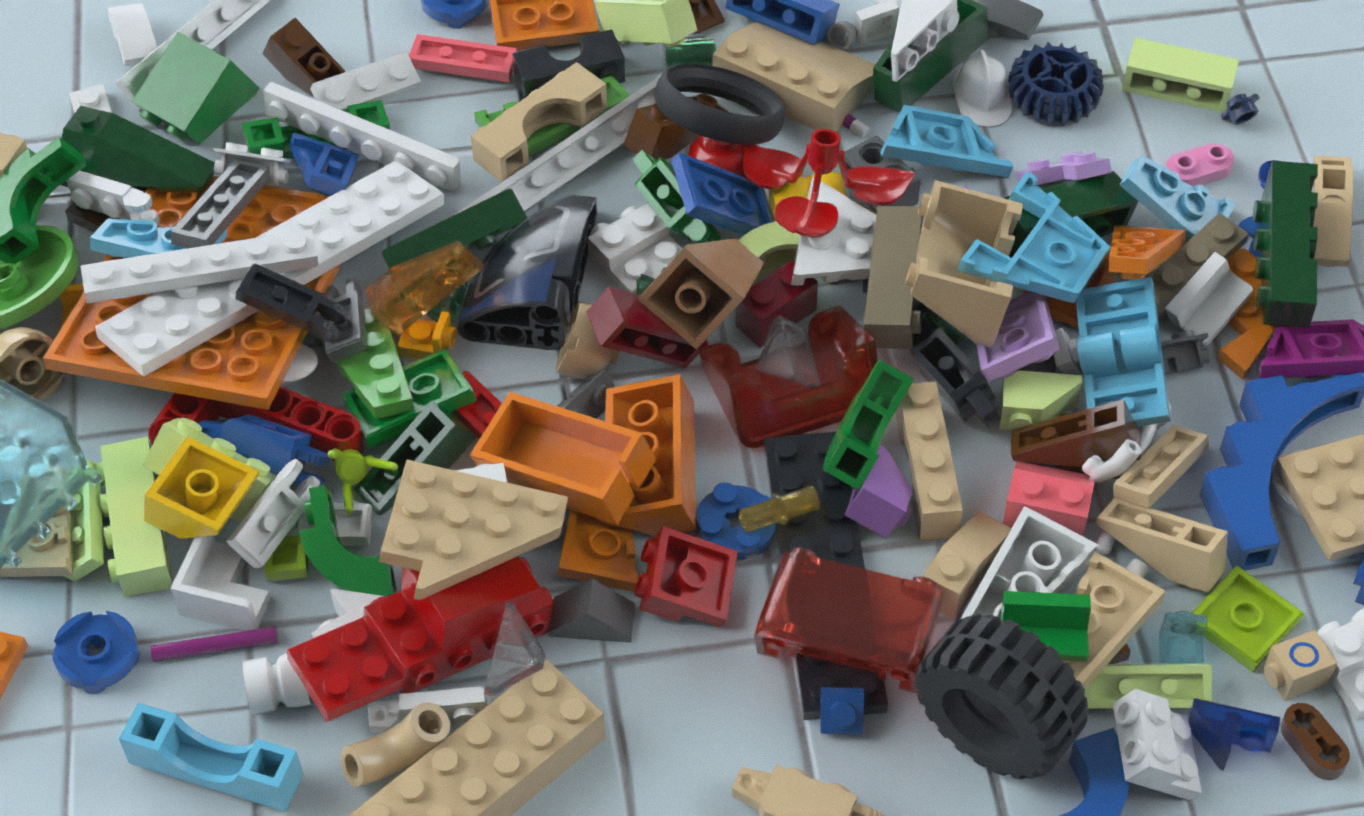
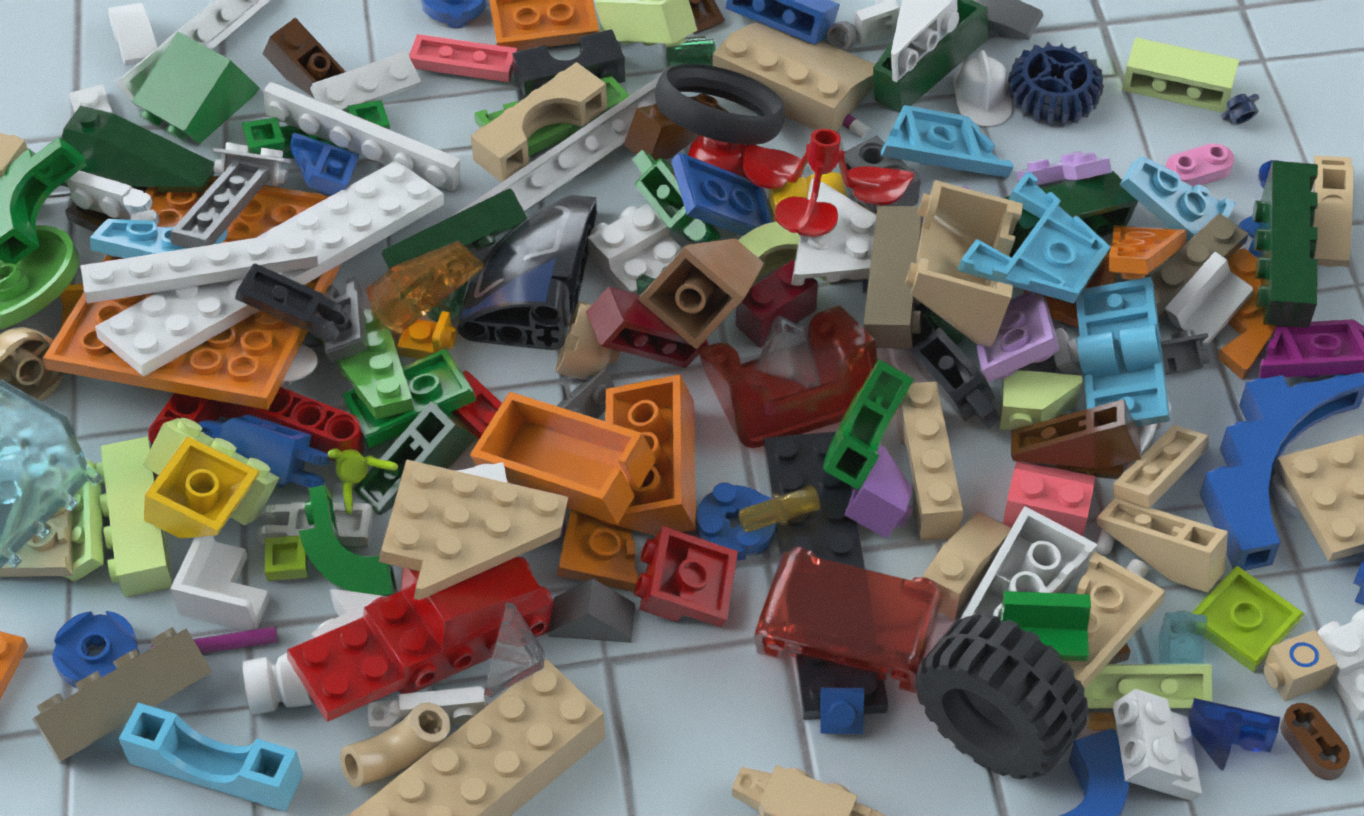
(110, 700): none -> dark tan brick
(272, 516): white hinge -> none
(1101, 721): none -> clear orange tile
(1115, 466): white arm -> none

